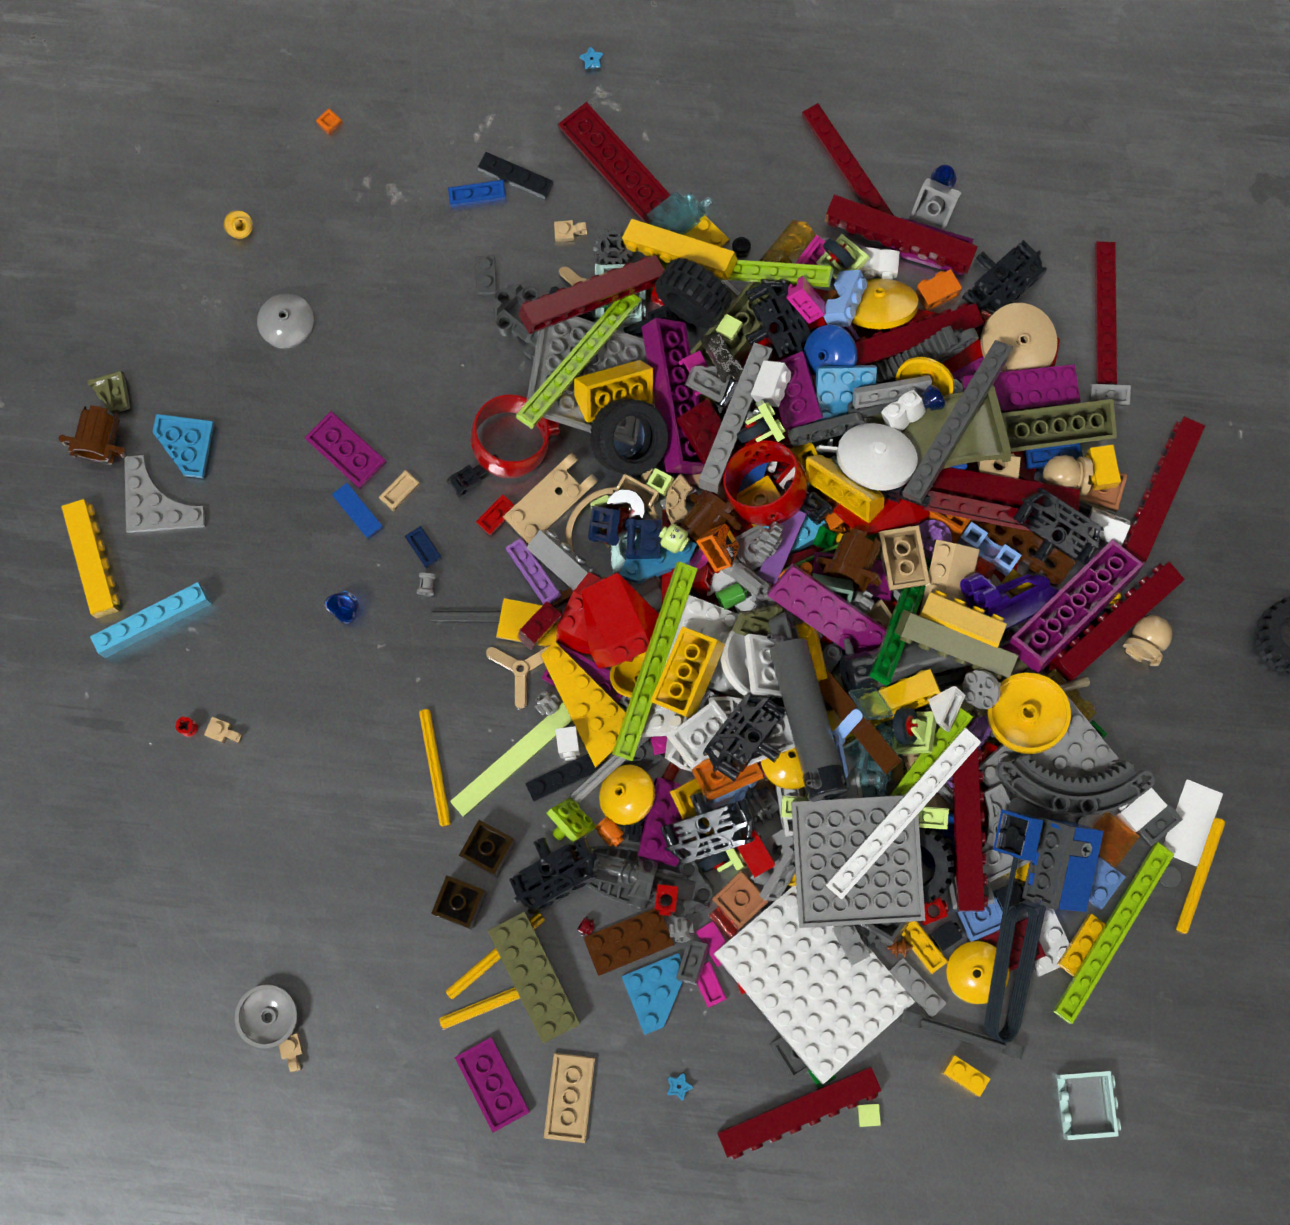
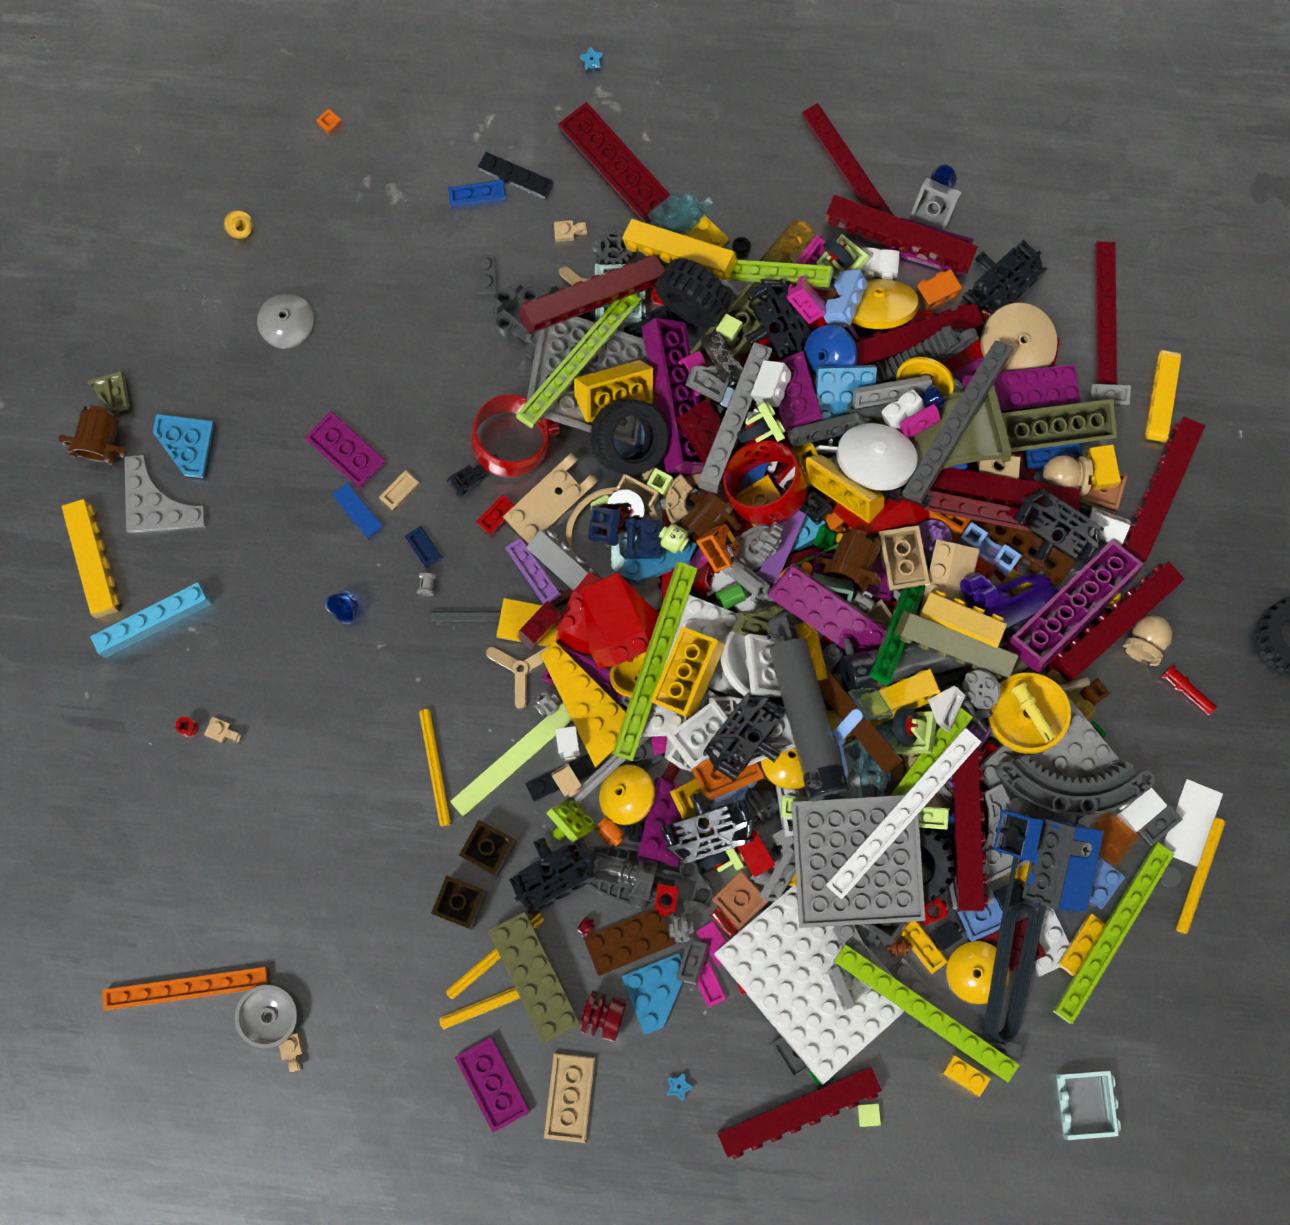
(184, 988): none -> orange plate
(566, 780): none -> tan brick
(603, 1016): none -> dark red wheel
(728, 395): none -> tile
(838, 980): none -> light grey plate
(920, 421): none -> dark pink plate
(926, 1013): none -> lime plate
(977, 715): none -> dark grey piece
(1029, 704): none -> light yellow pin
(1094, 692): none -> reddish brown slope
(1163, 396): none -> yellow beam
(1182, 683): none -> red pin

